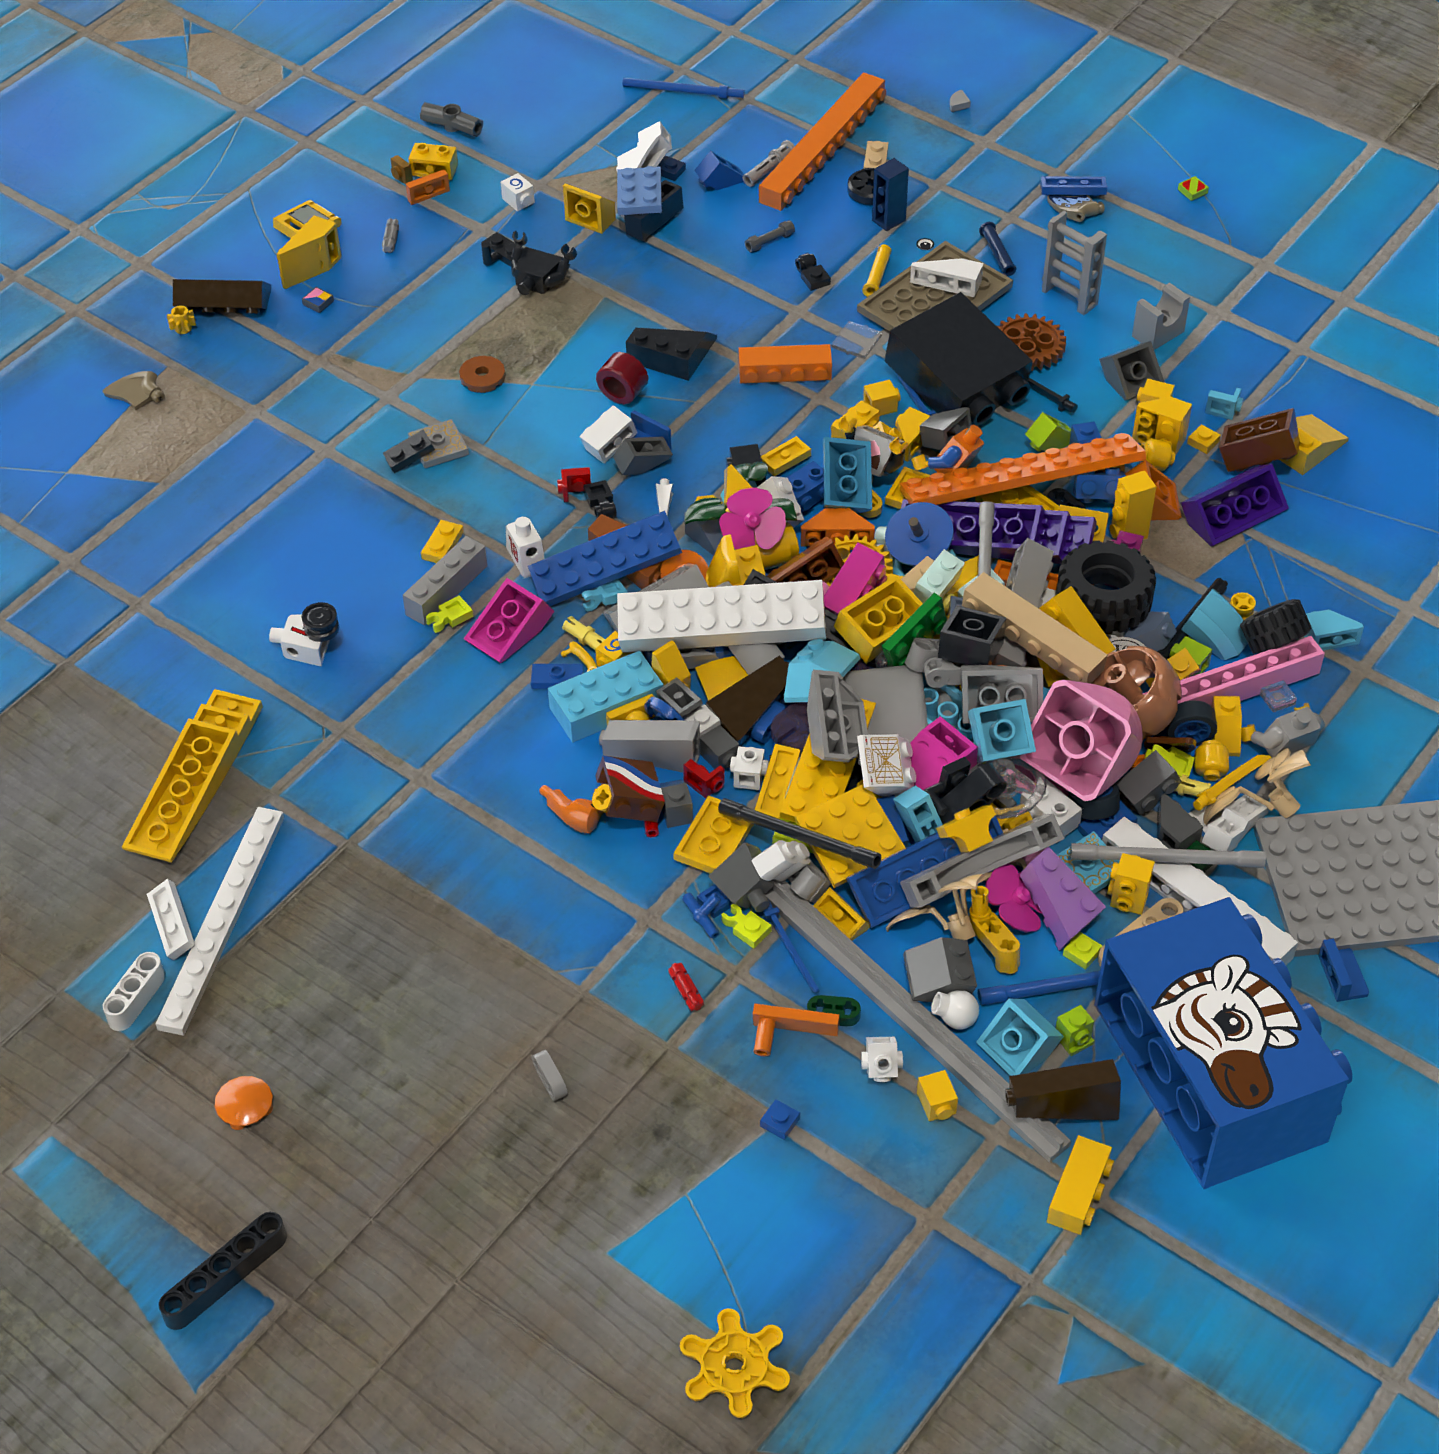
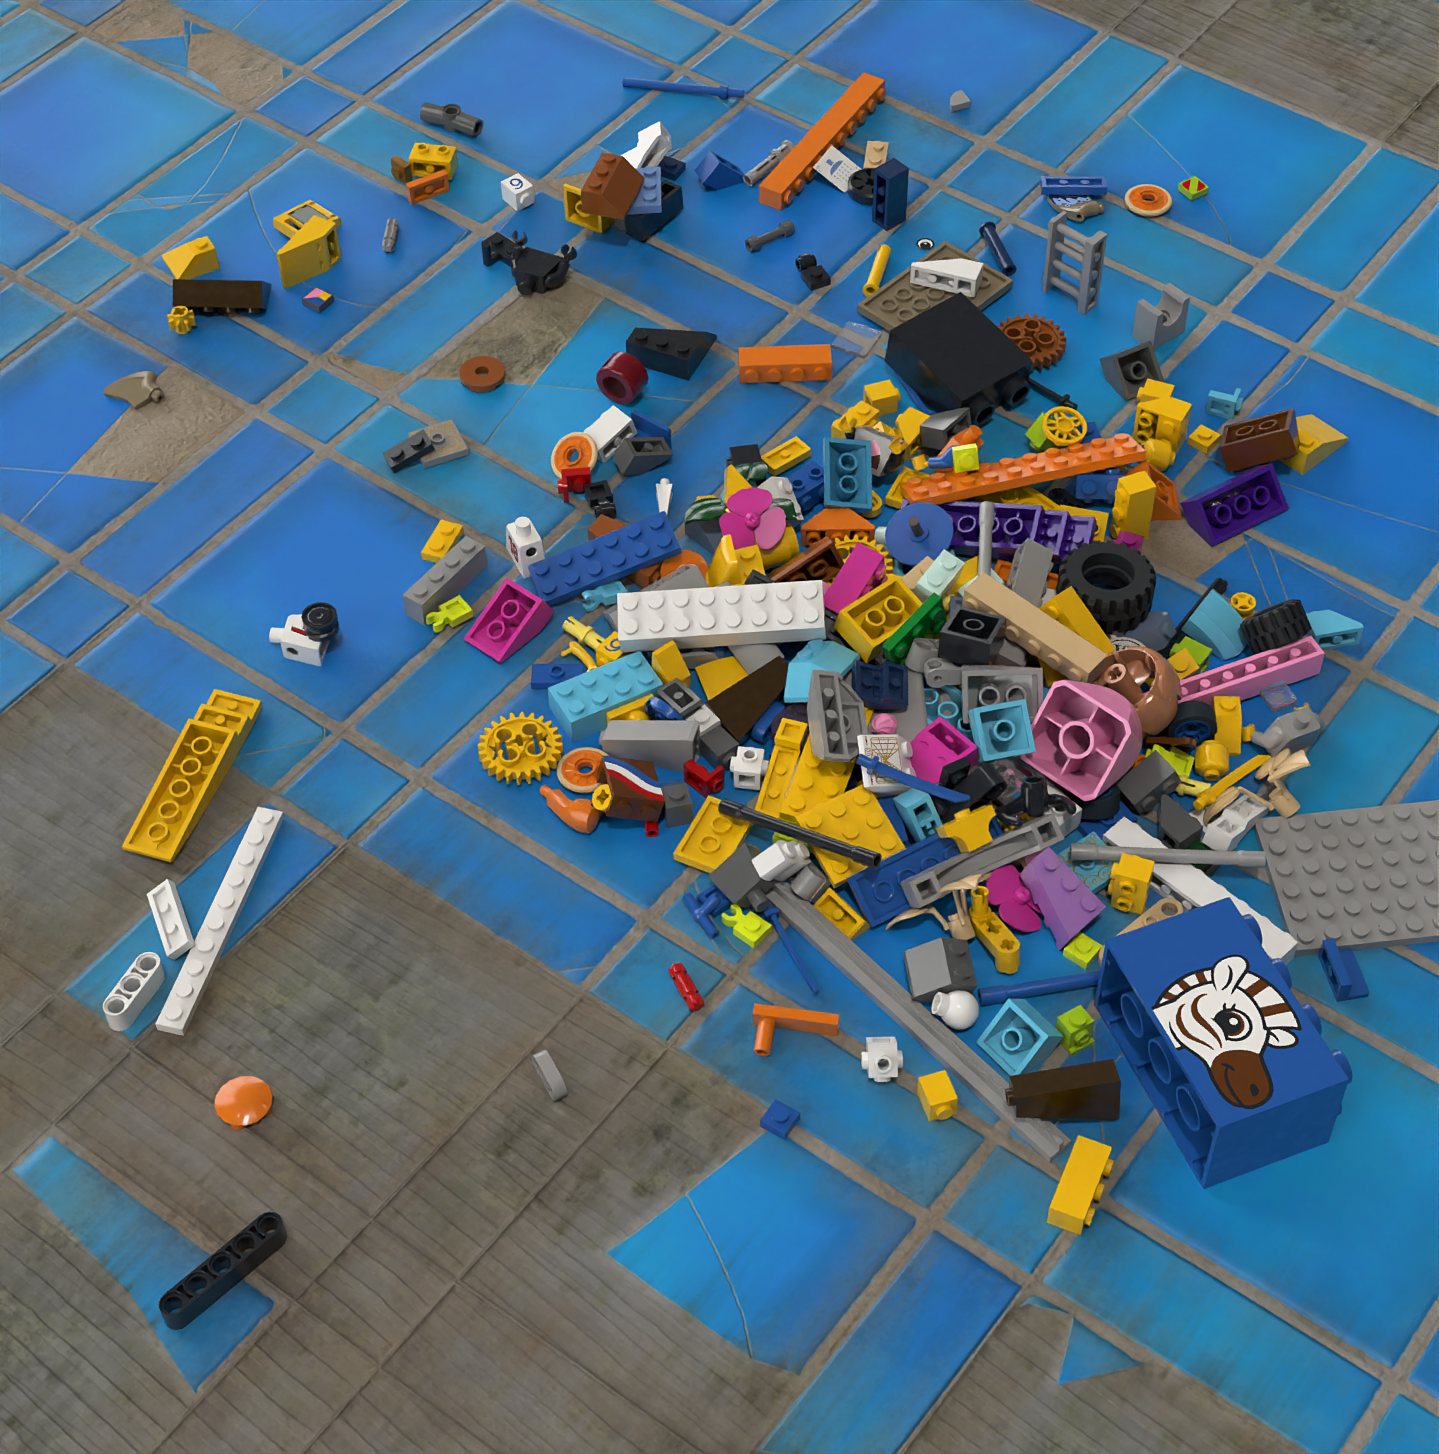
(192, 259): none -> yellow slope
(520, 748): none -> yellow gear
(567, 445): none -> orange wheel
(569, 767): none -> orange wheel
(611, 187): none -> dark orange slope
(728, 1344): yellow plate -> none
(791, 733): none -> yellow plate
(836, 168): none -> white sticker
(837, 1005): dark green beam -> none
(874, 765): none -> blue sword
(881, 686): none -> dark blue slope
(884, 724): none -> bright pink plate
(965, 458): none -> neon yellow plate
(1033, 801): none -> black piece
(1064, 426): none -> yellow wheel
(1135, 200): none -> orange wheel

